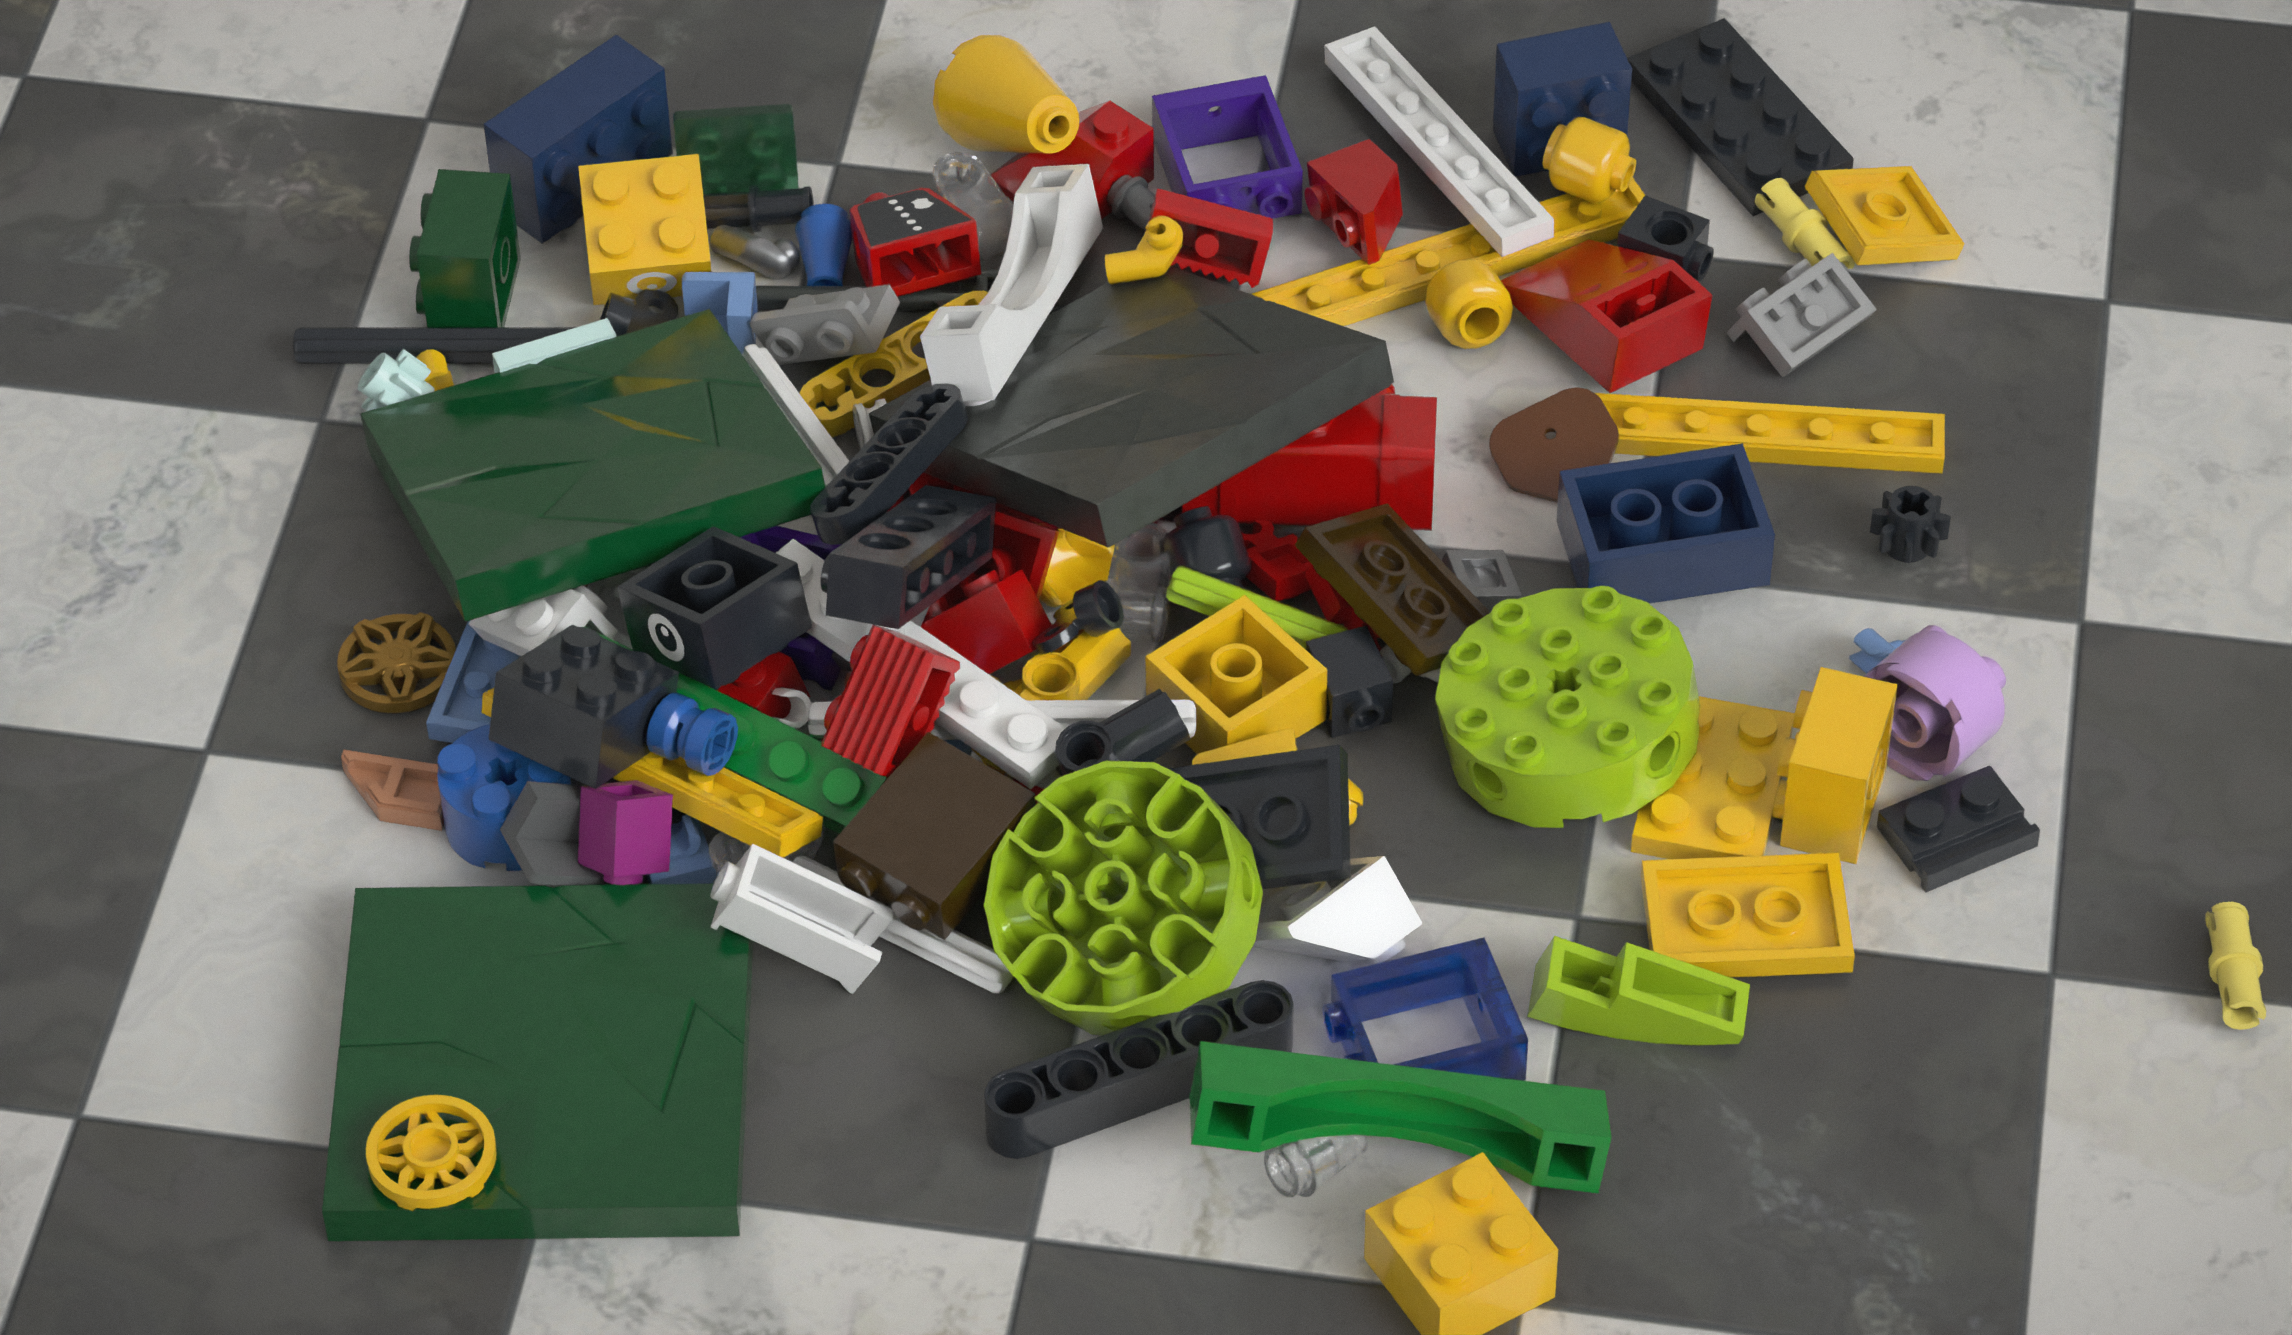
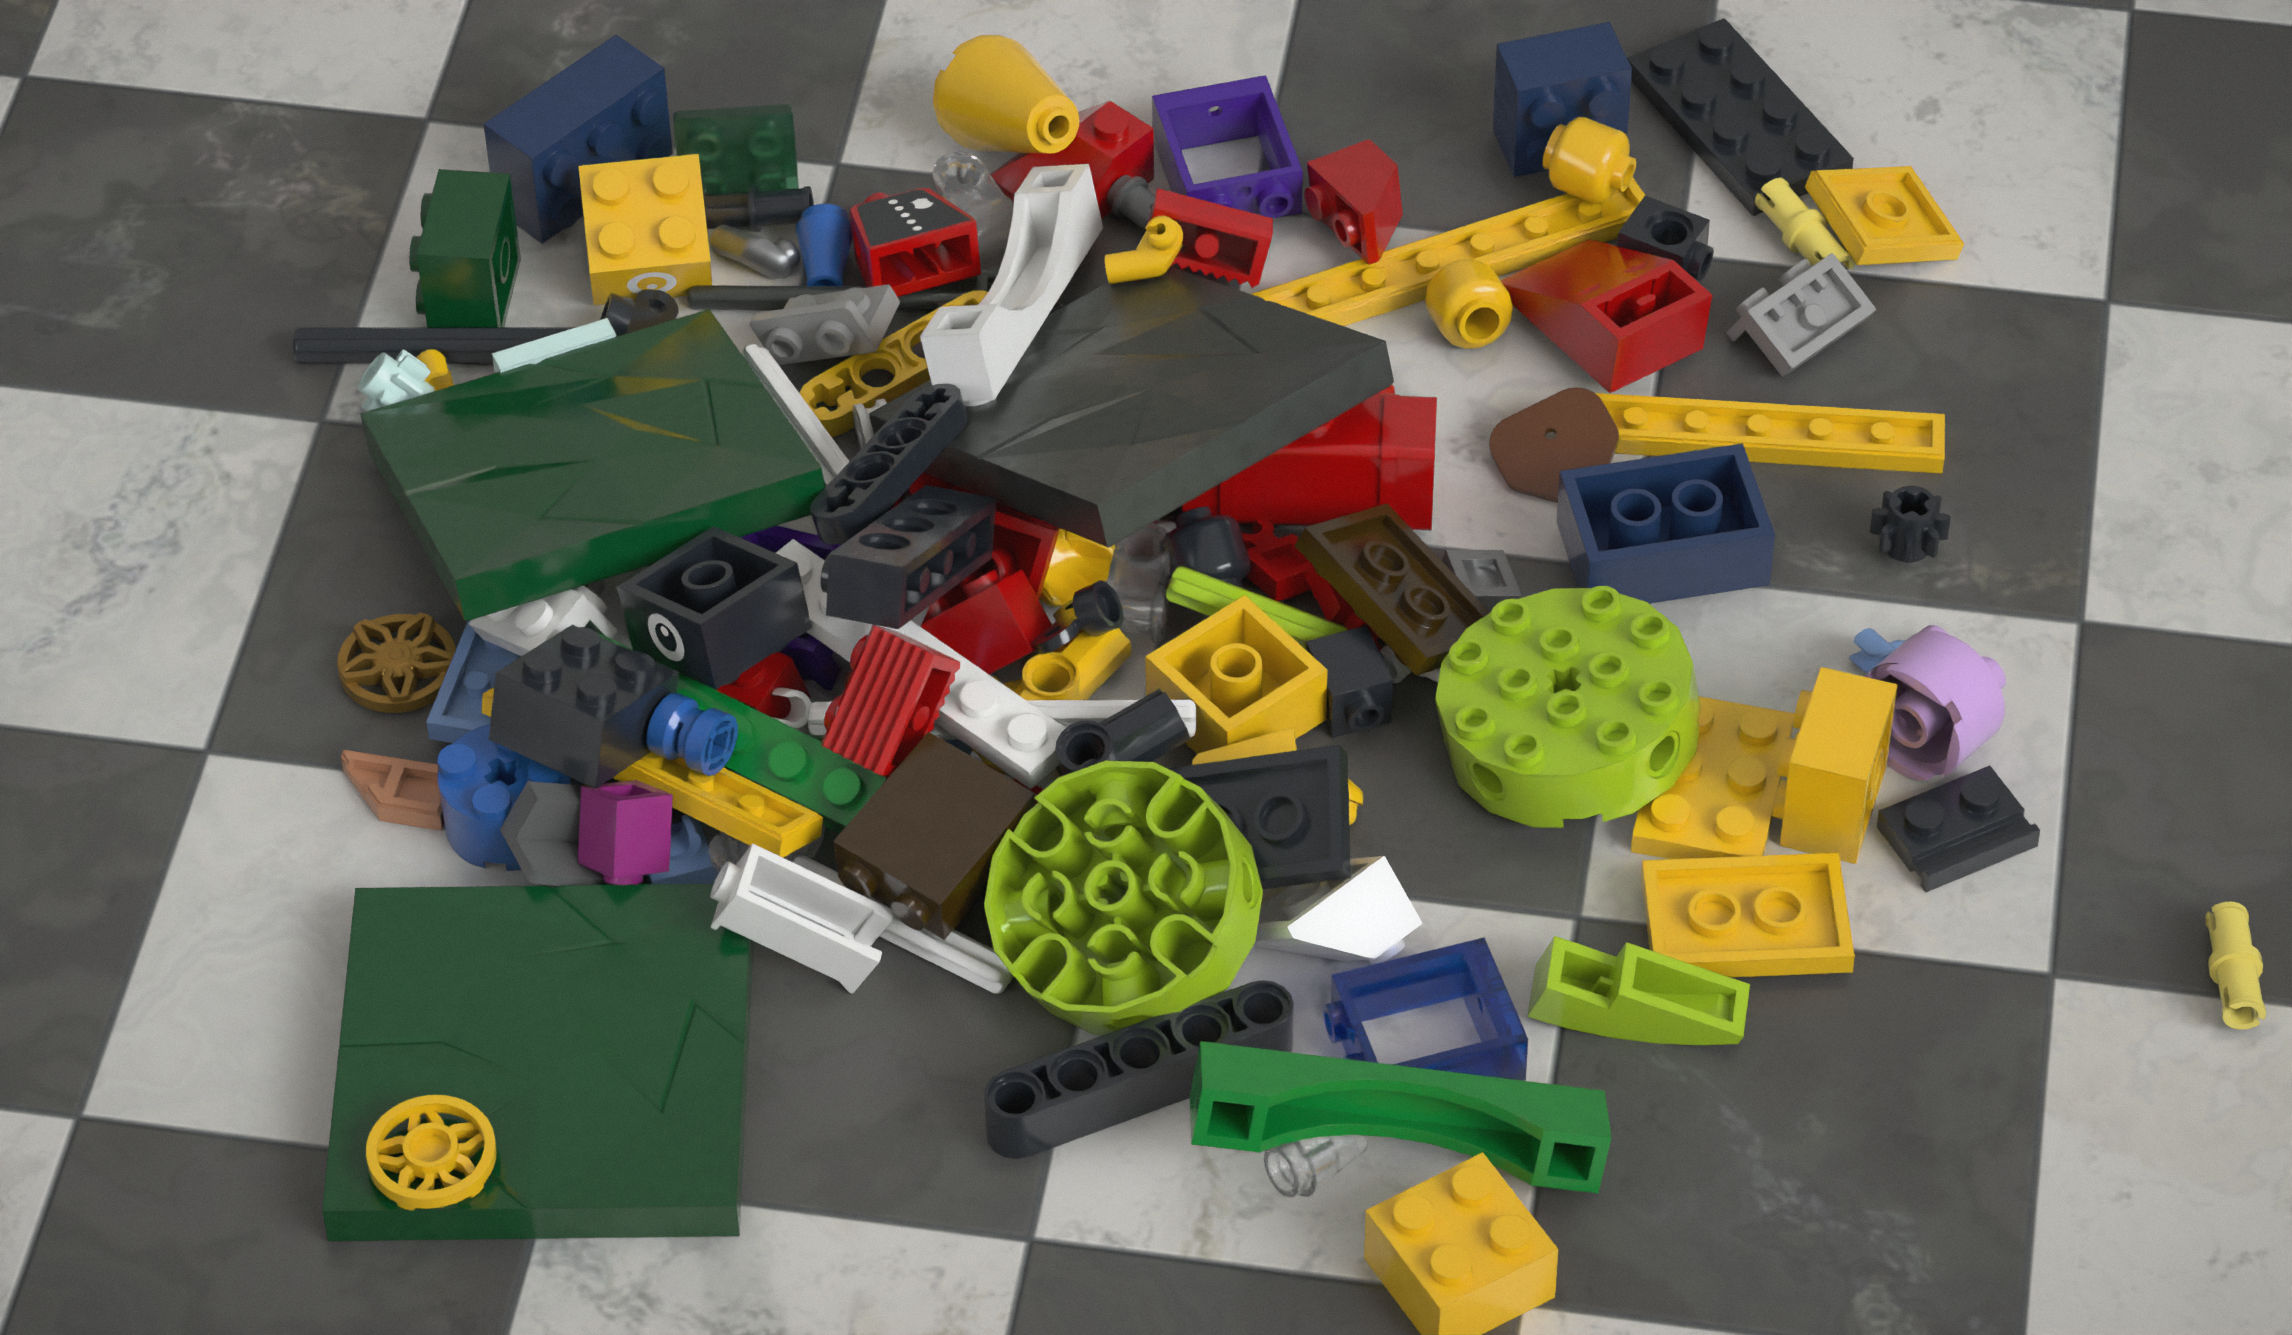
(728, 296): medium blue panel -> none
(1439, 142): white plate -> none

